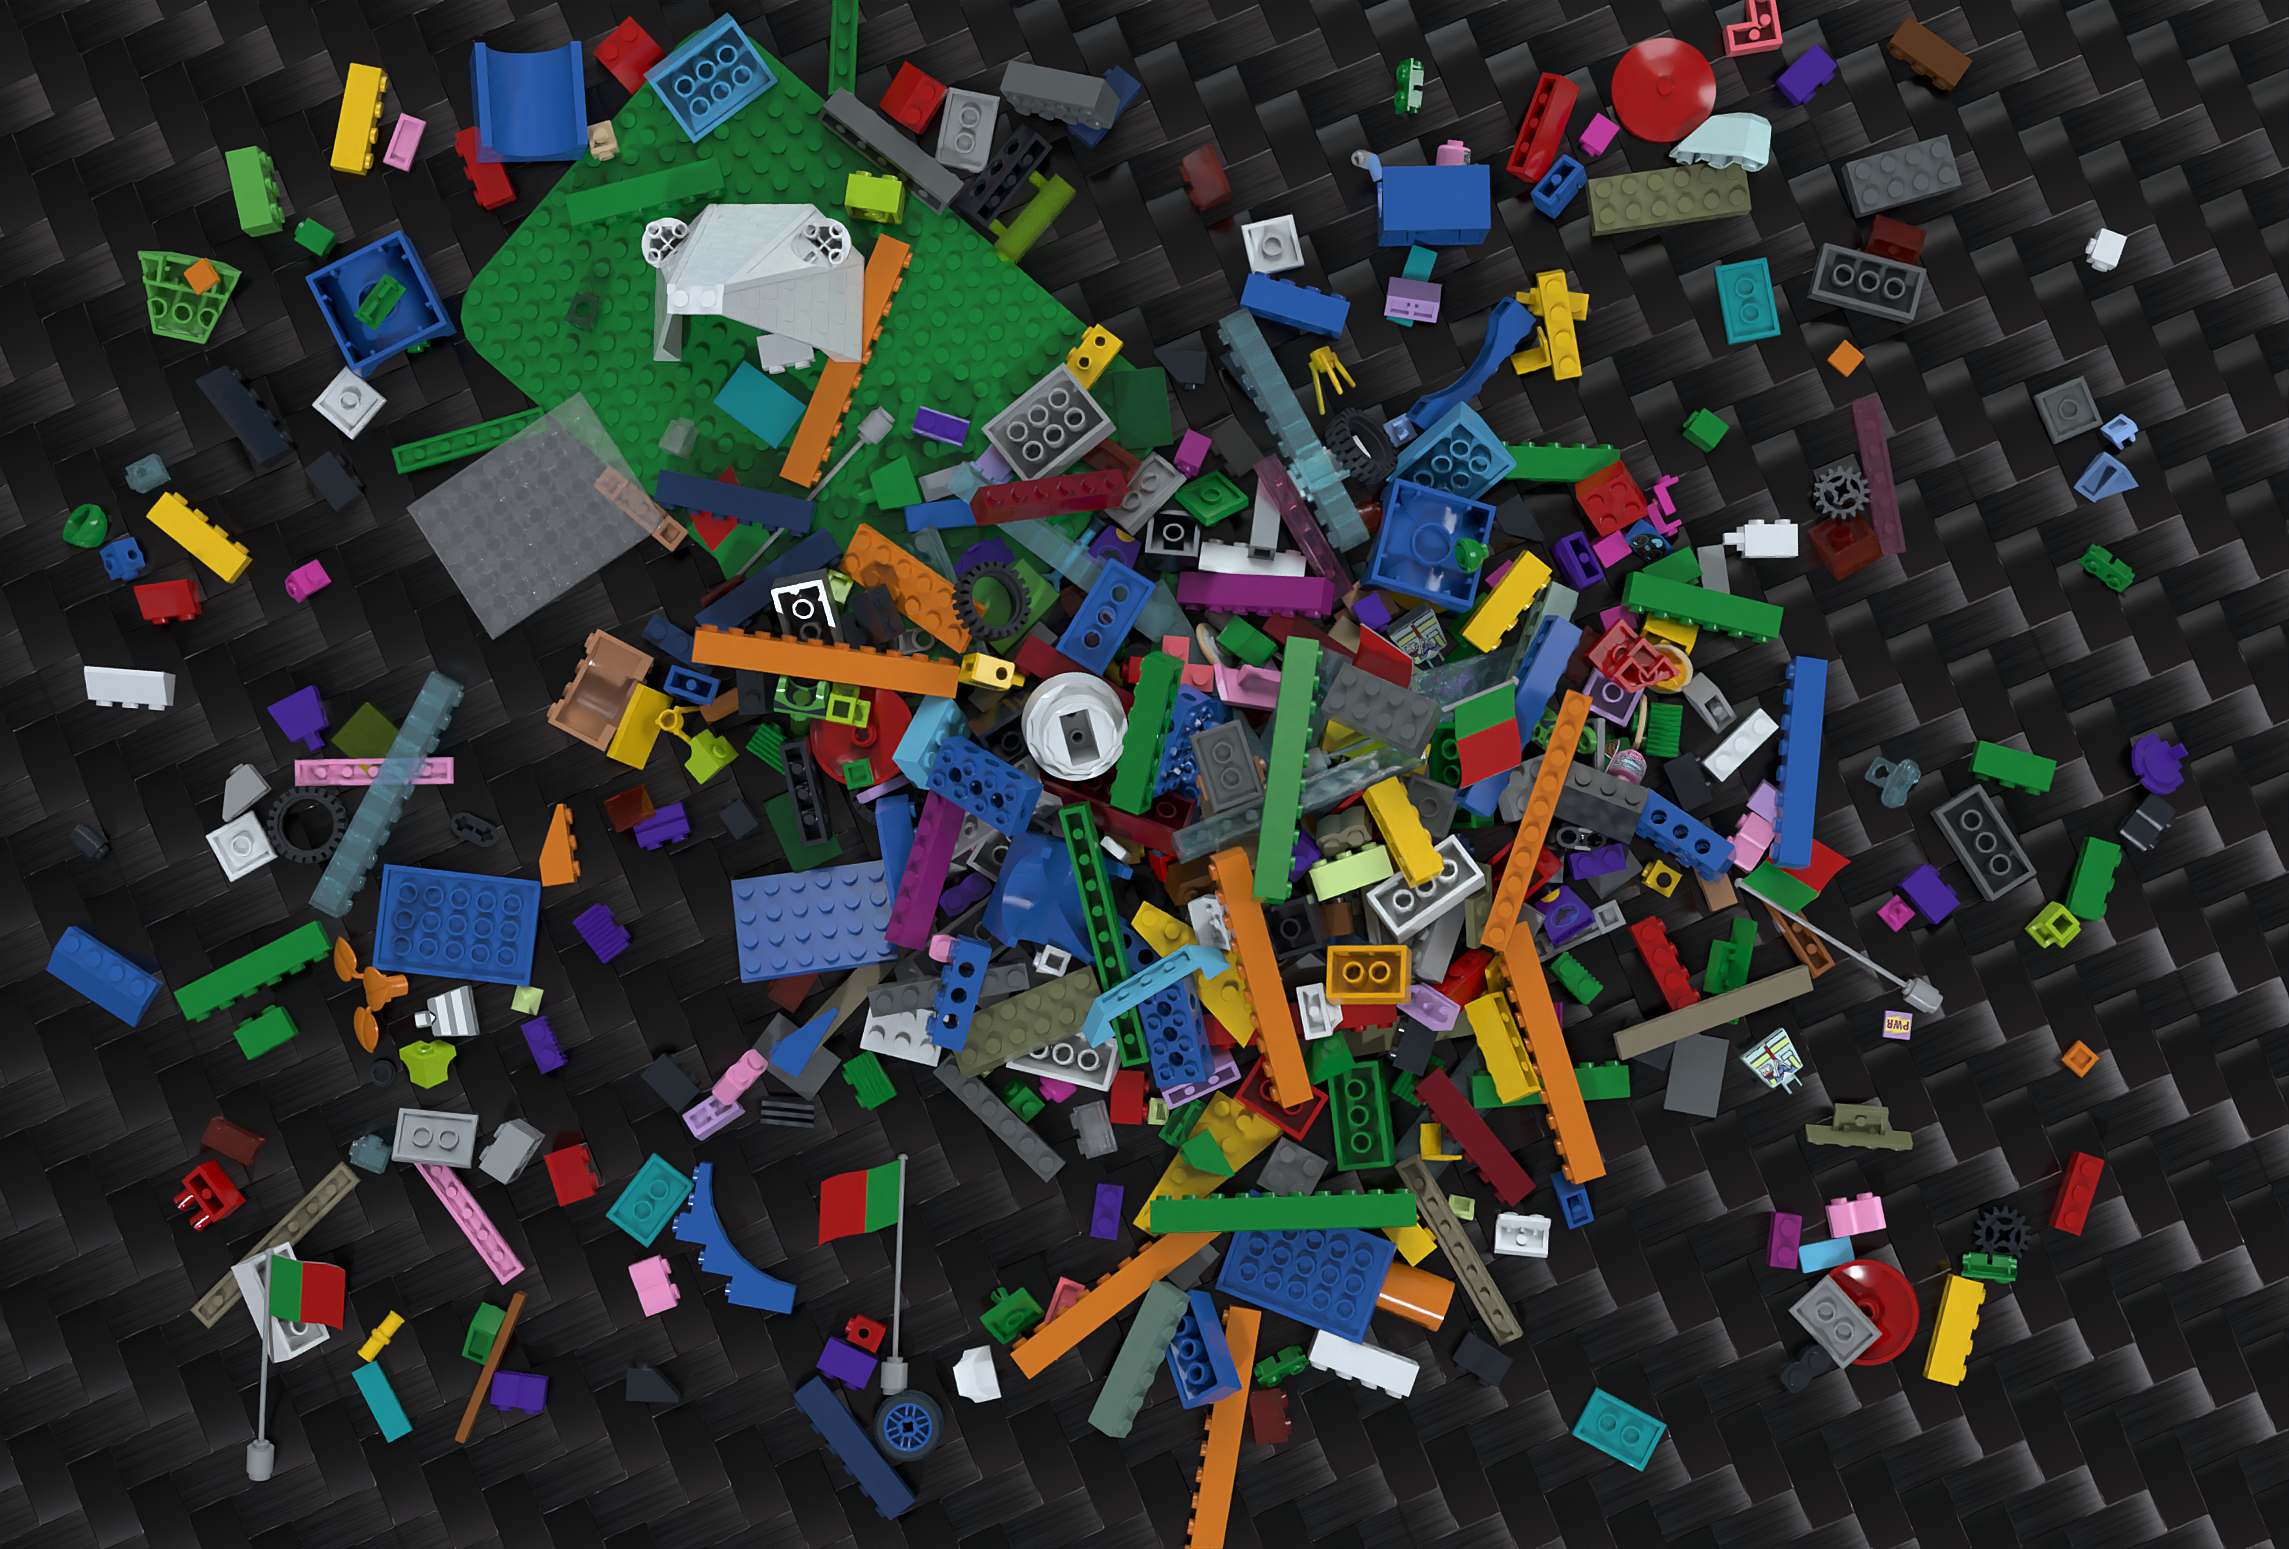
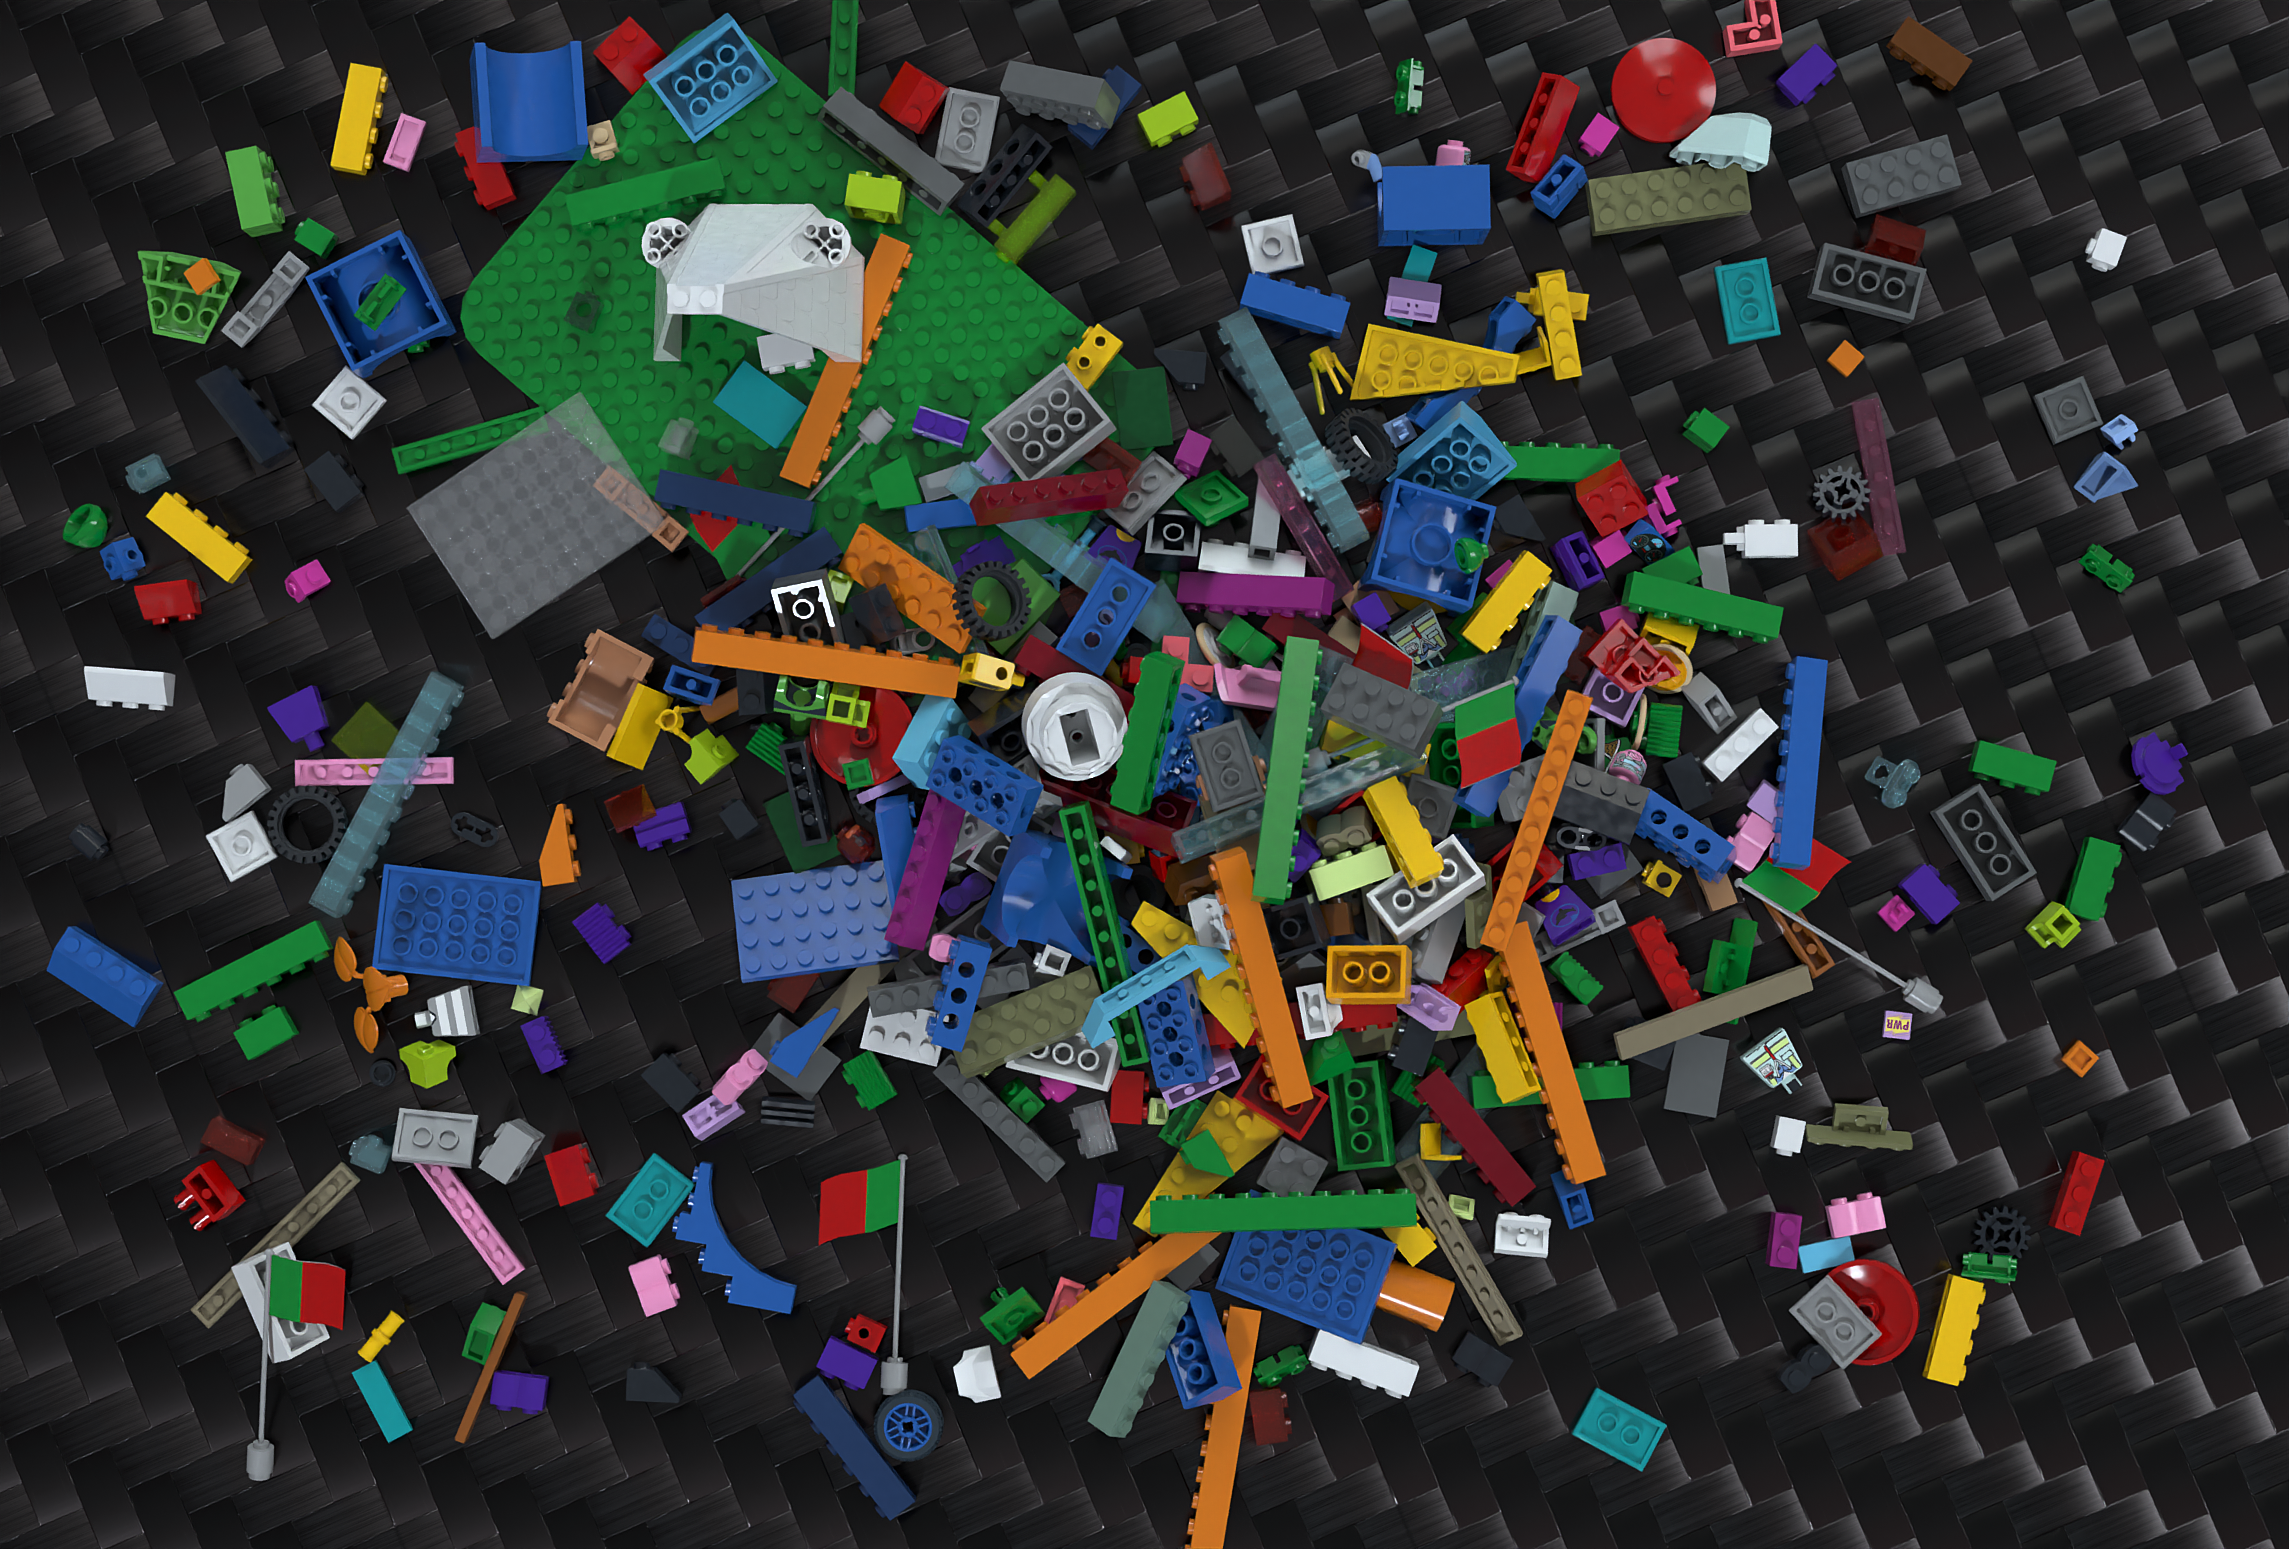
(267, 300): none -> light grey slope
(855, 844): none -> clear red head
(1168, 120): none -> lime brick
(1413, 363): none -> yellow wing
(1787, 1135): none -> white brick

